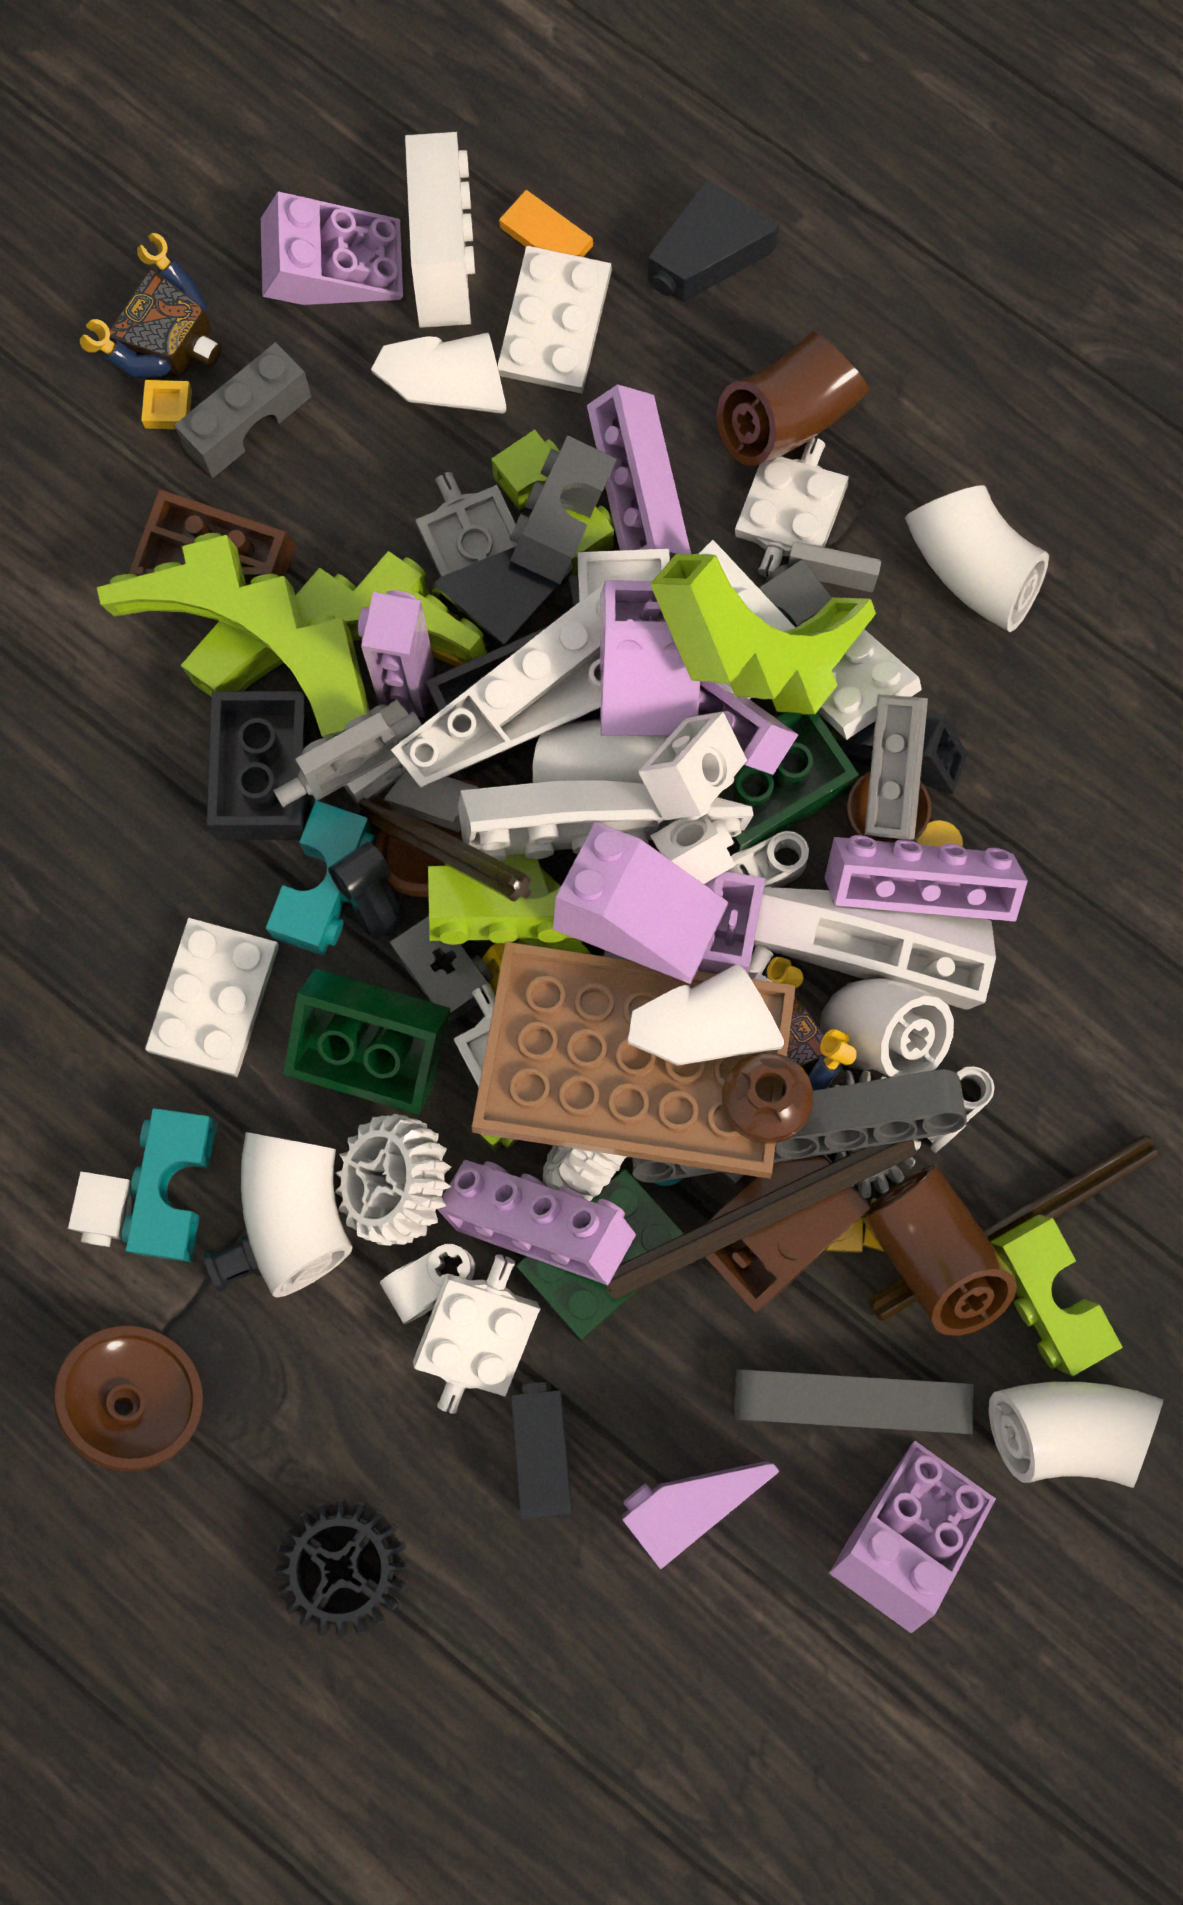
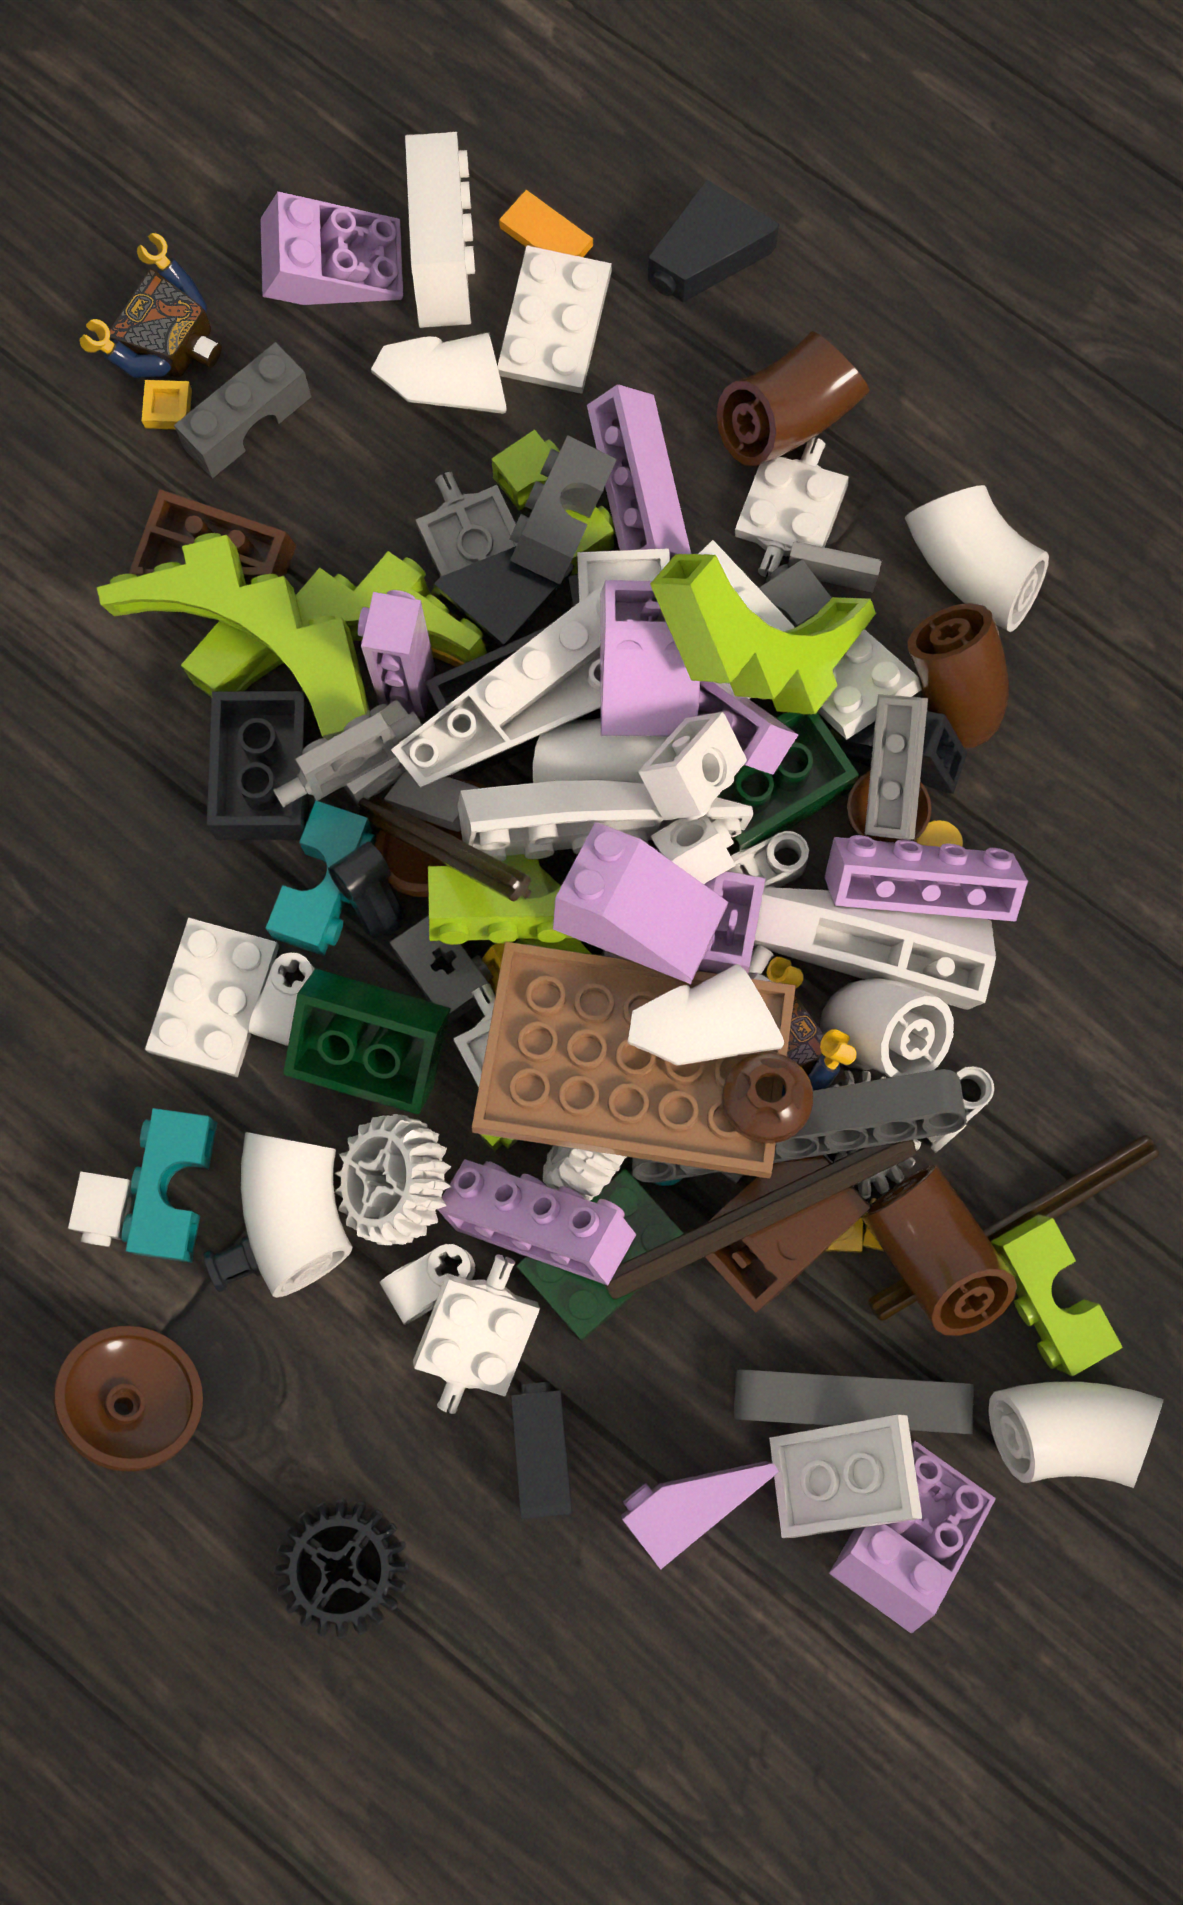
(276, 1005): none -> white piece
(845, 1477): none -> white plate
(962, 670): none -> reddish brown brick

